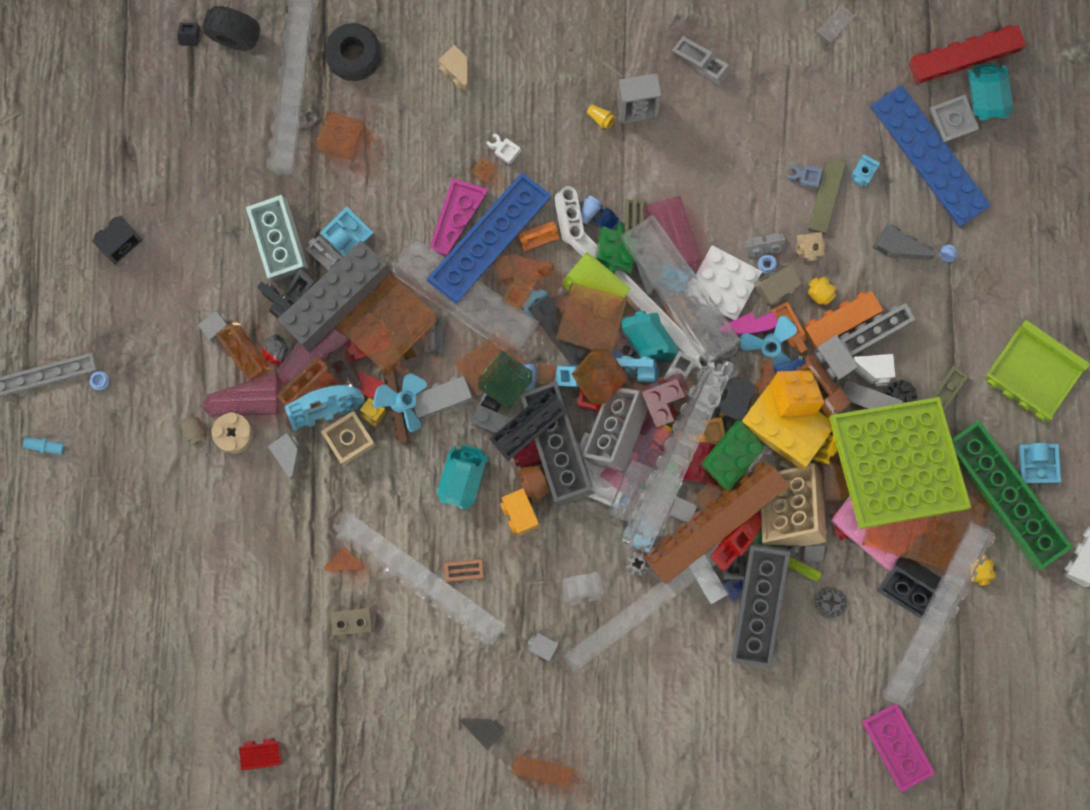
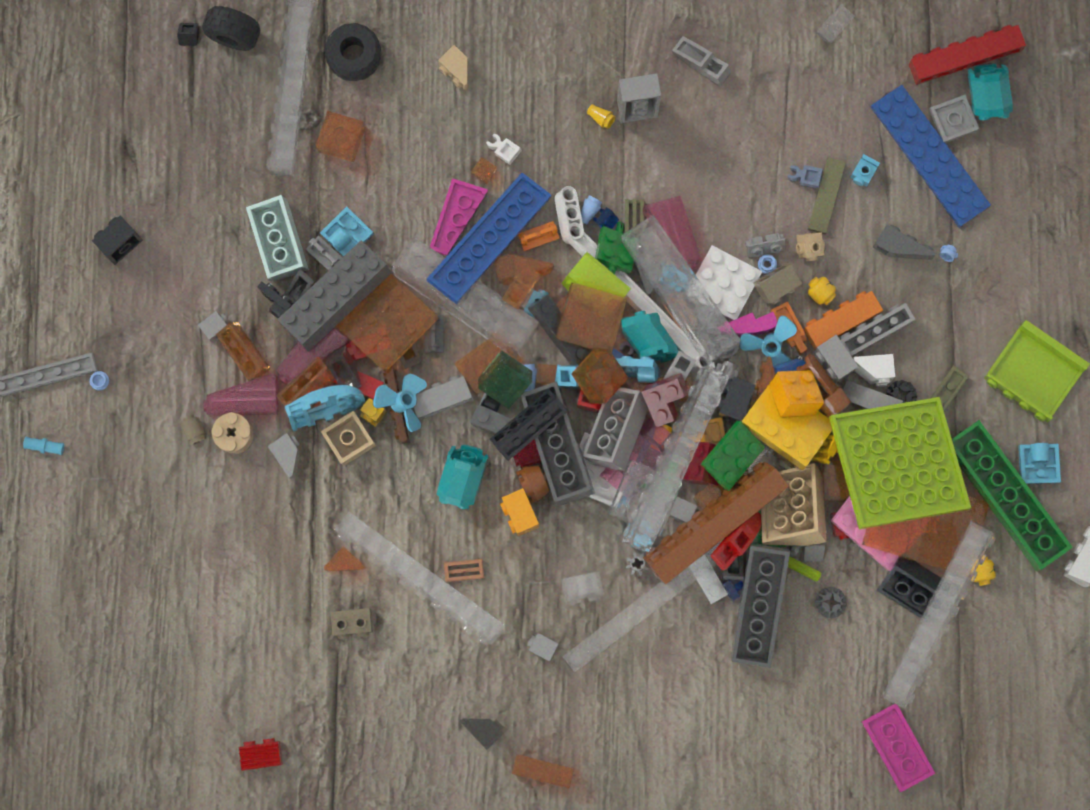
(276, 349): dark grey piece -> none

